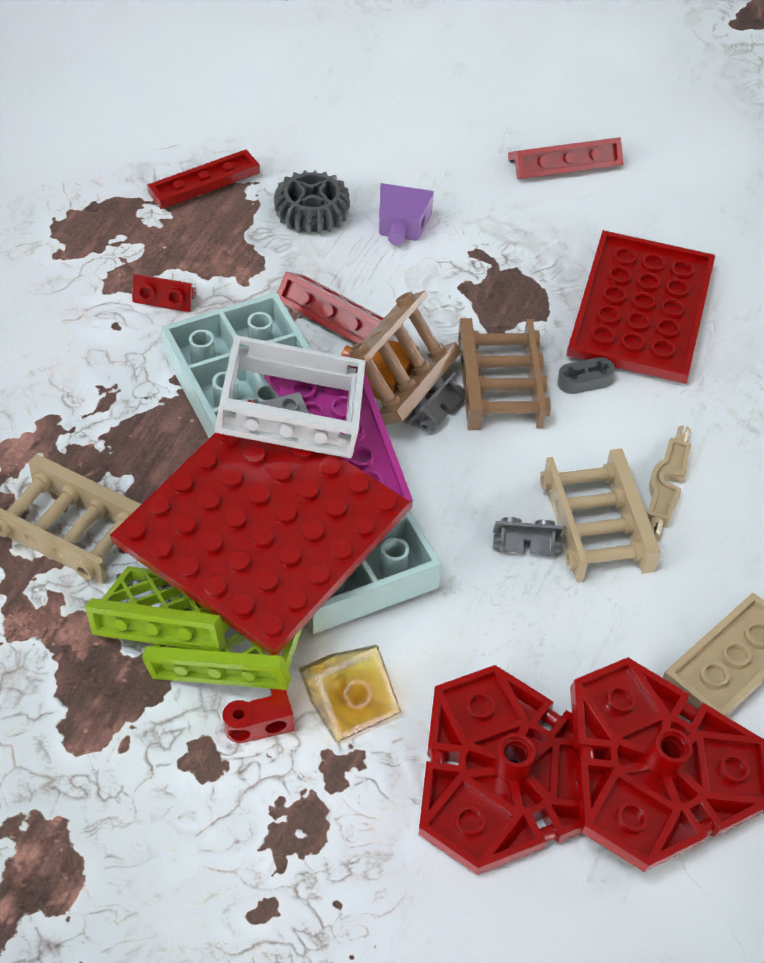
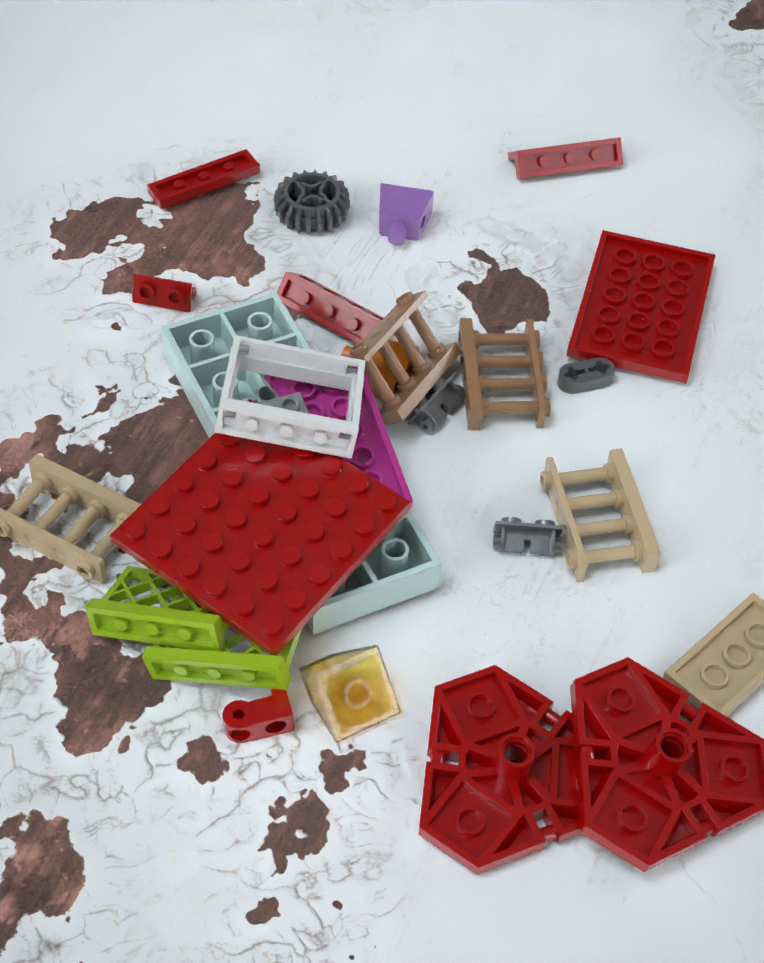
(672, 469): tan piece -> none

